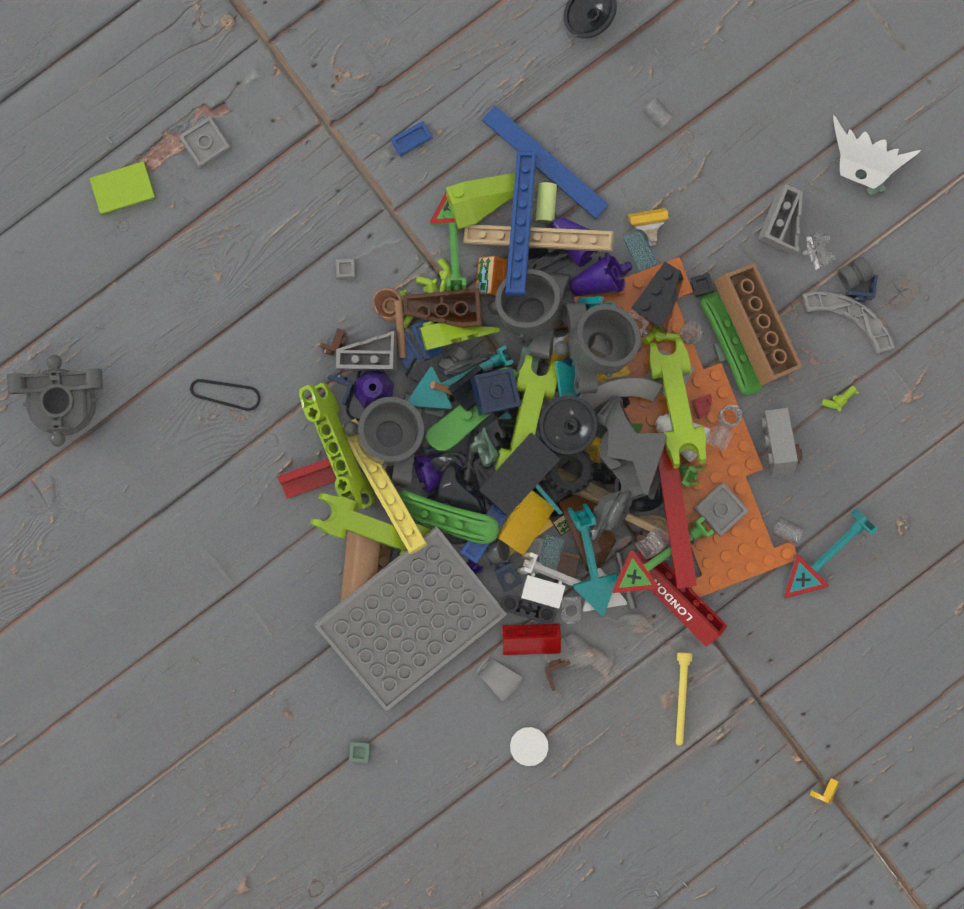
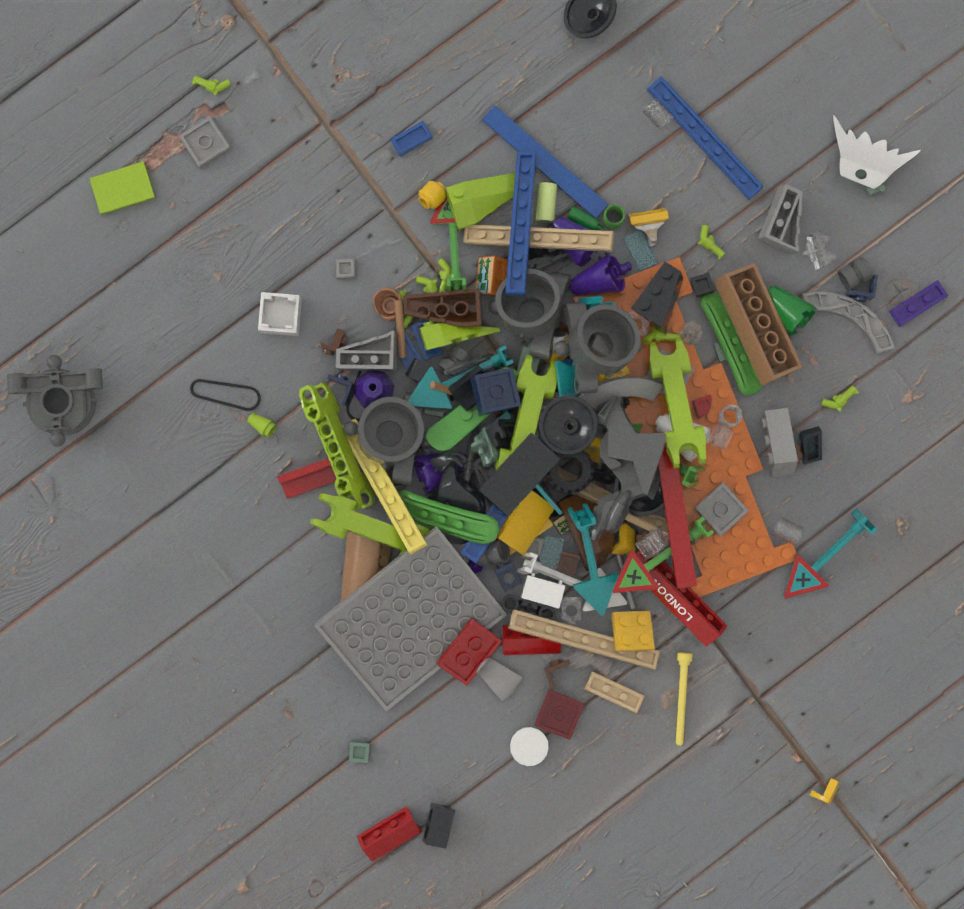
(211, 85): none -> lime piece
(263, 425): none -> lime cone
(279, 314): none -> white container
(388, 834): none -> red panel
(432, 195): none -> yellow head
(438, 825): none -> black hinge
(469, 651): none -> red tile
(559, 714): none -> dark red plate
(579, 639): none -> tan tile
(584, 219): none -> green cylinder
(614, 692): none -> tan tile
(618, 209): none -> bright green piece
(626, 539): none -> yellow tile
(632, 631): none -> yellow plate
(706, 138): none -> blue tile
(708, 242): none -> lime piece
(792, 310): none -> green cone
(811, 445): none -> black tile
(918, 303): none -> dark purple tile

